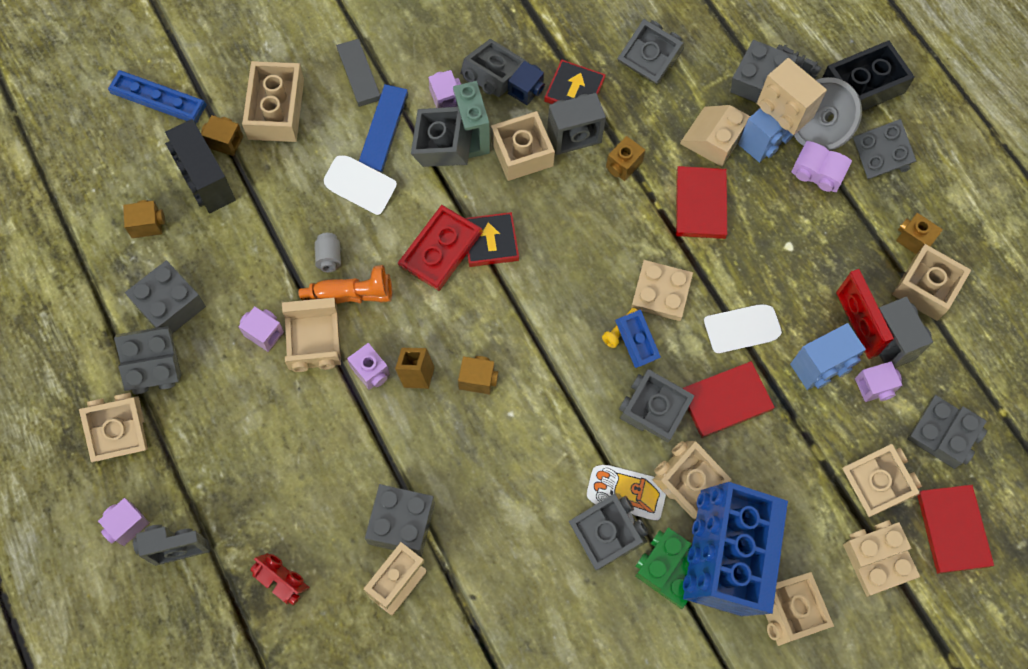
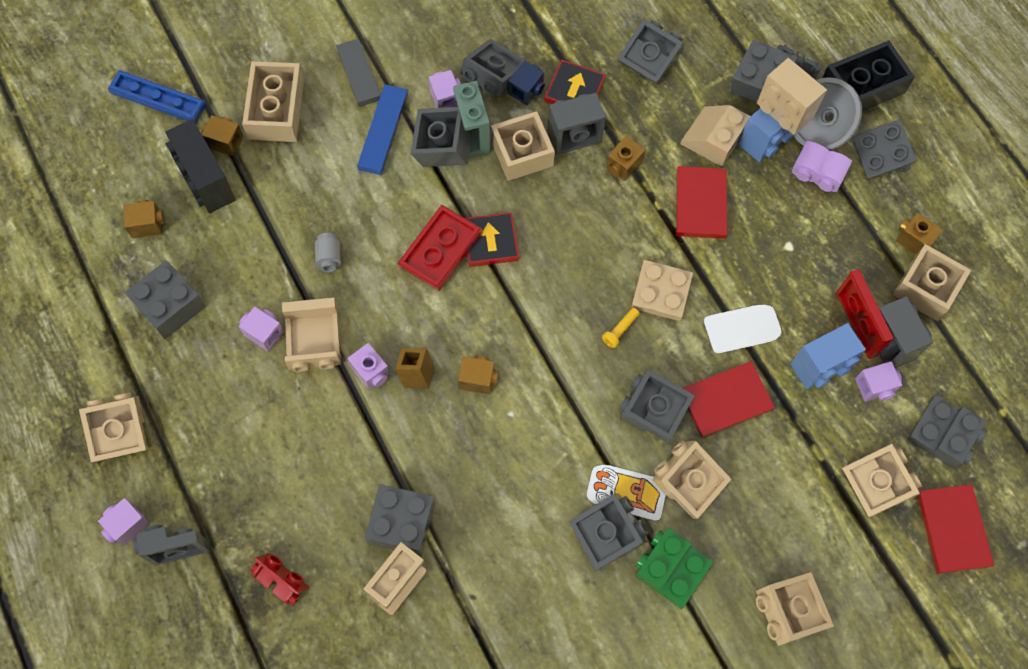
(147, 359): dark grey plate -> none
(359, 184): white sticker -> none
(375, 289): orange piece -> none
(637, 338): blue plate -> none
(735, 550): blue brick -> none
(881, 558): tan plate -> none

